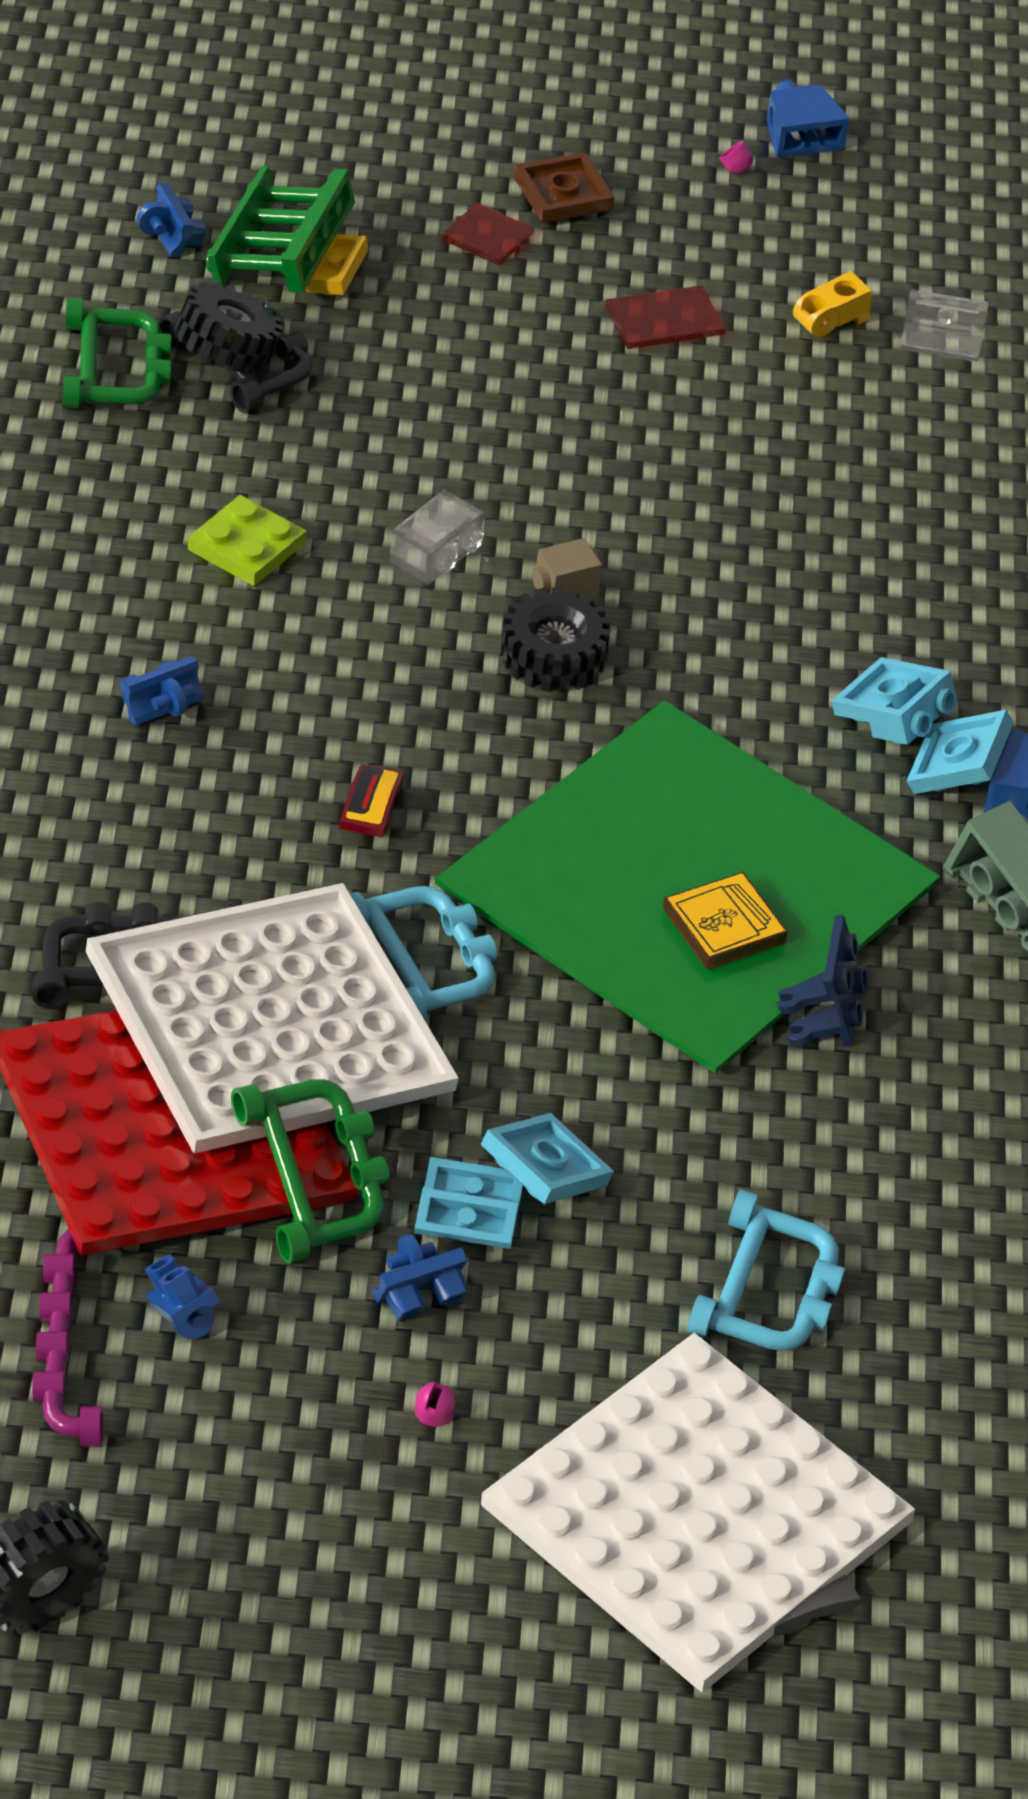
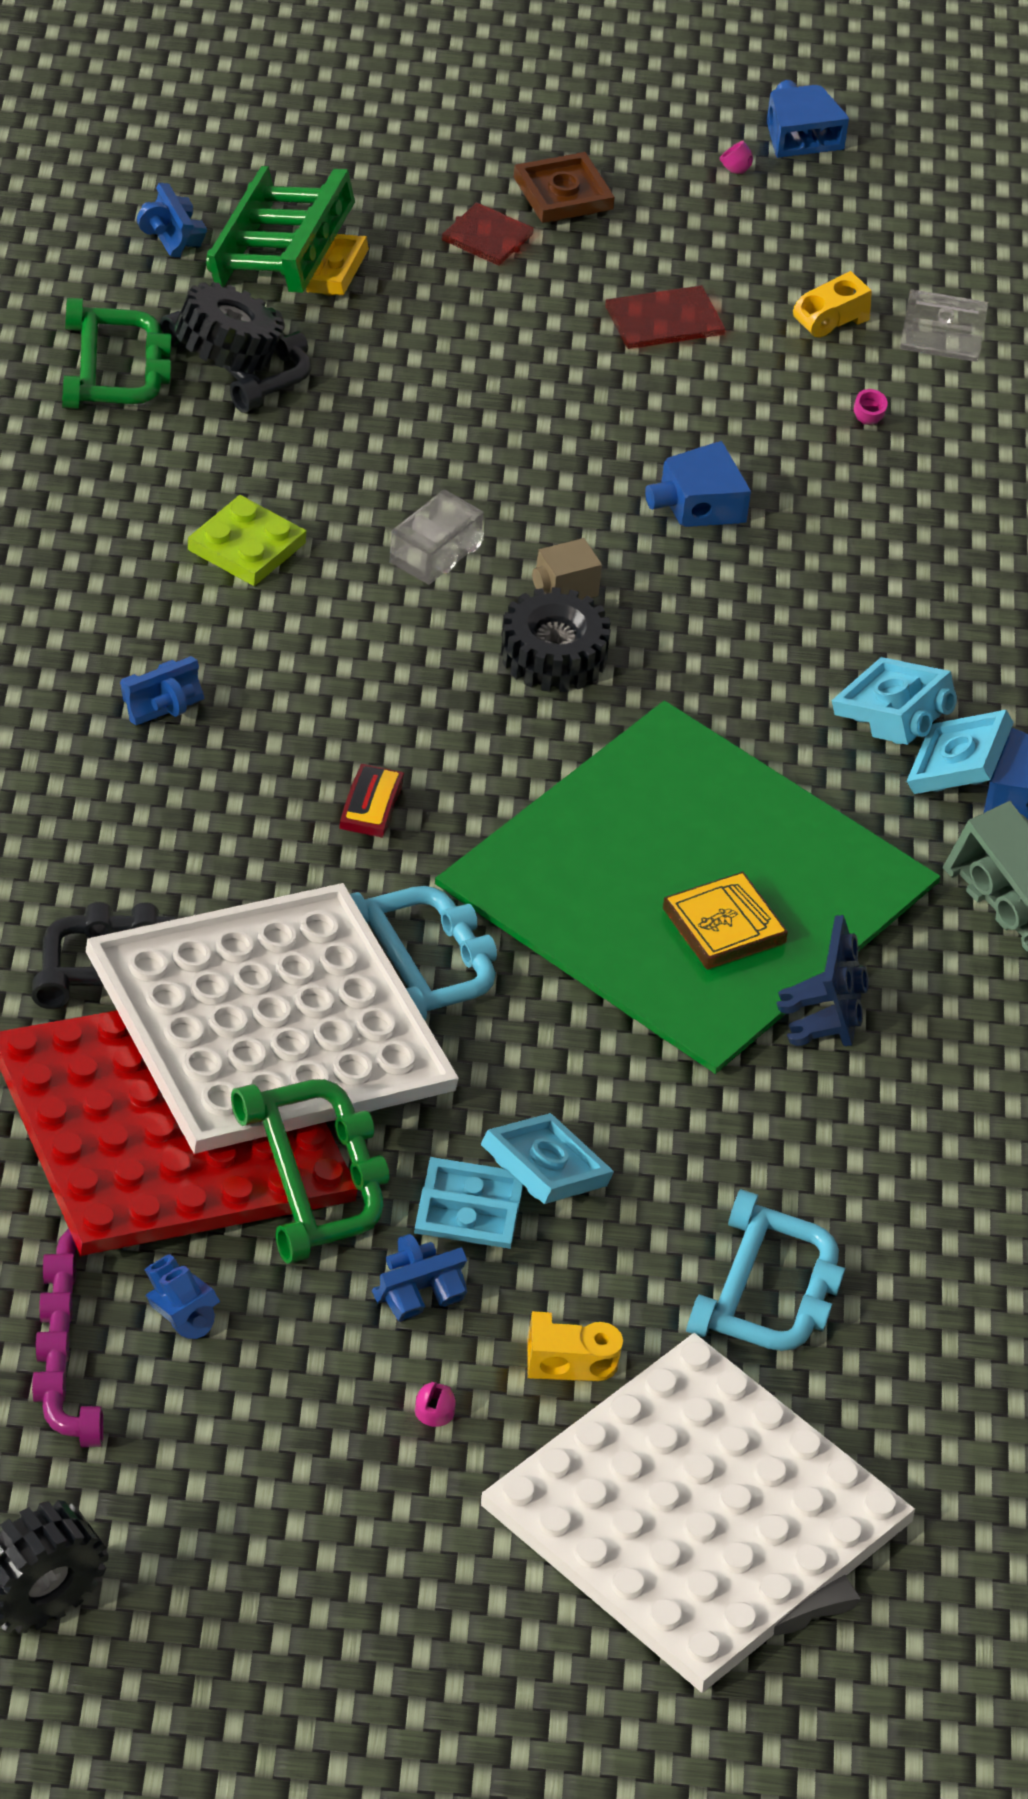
(572, 1350): none -> yellow leg
(702, 488): none -> blue torso
(870, 406): none -> dark pink hinge

